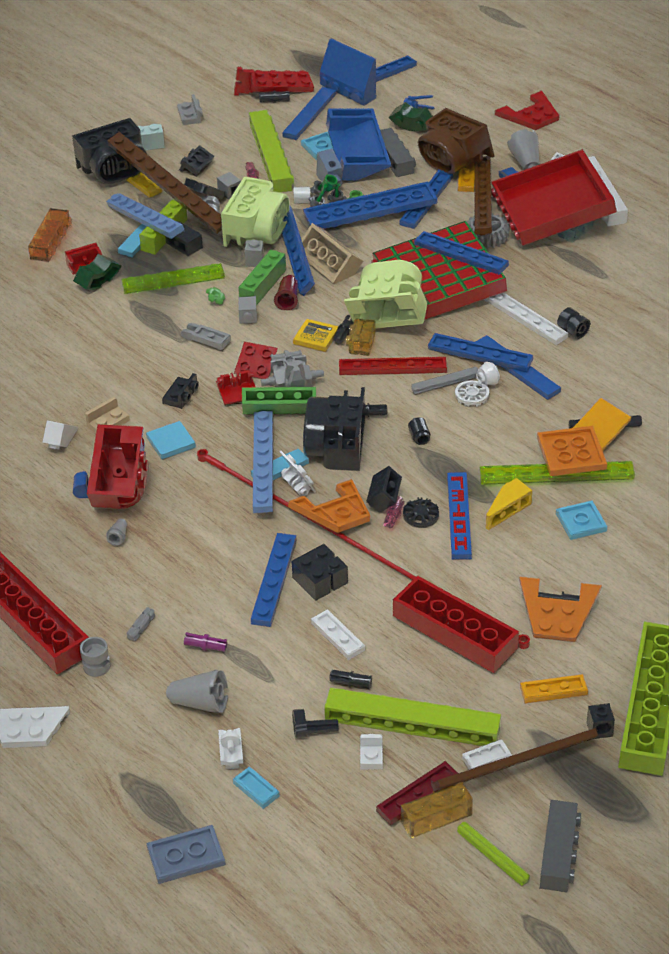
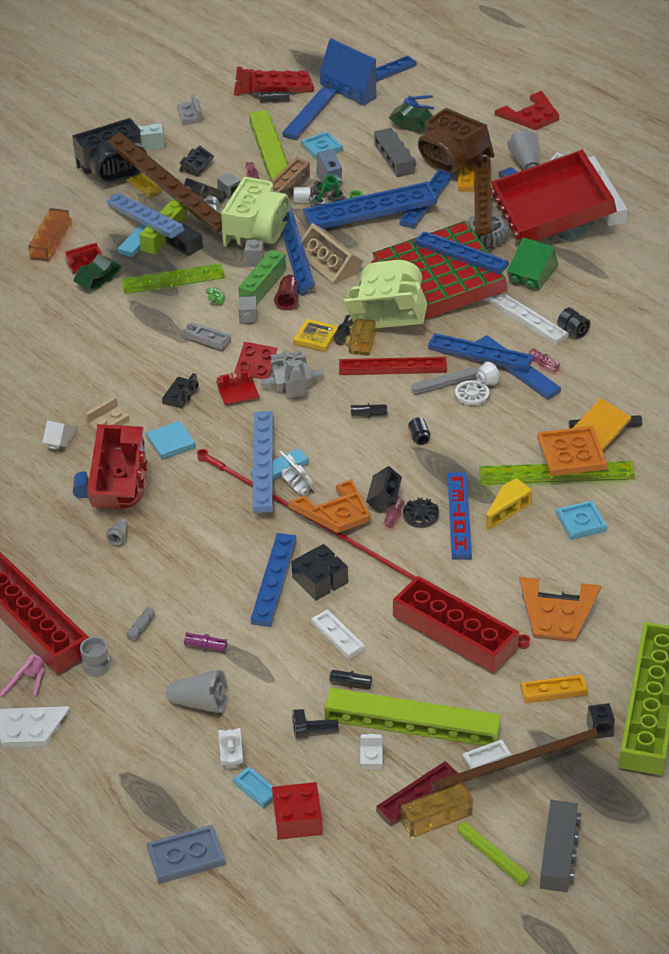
(32, 667): none -> bright pink plant
(276, 399): bright green brick -> none
(292, 176): none -> medium nougat fence
(297, 810): none -> red brick
(335, 430): black brick -> none
(357, 142): blue slope -> none
(532, 264): none -> green slope
(544, 360): none -> clear pink axle

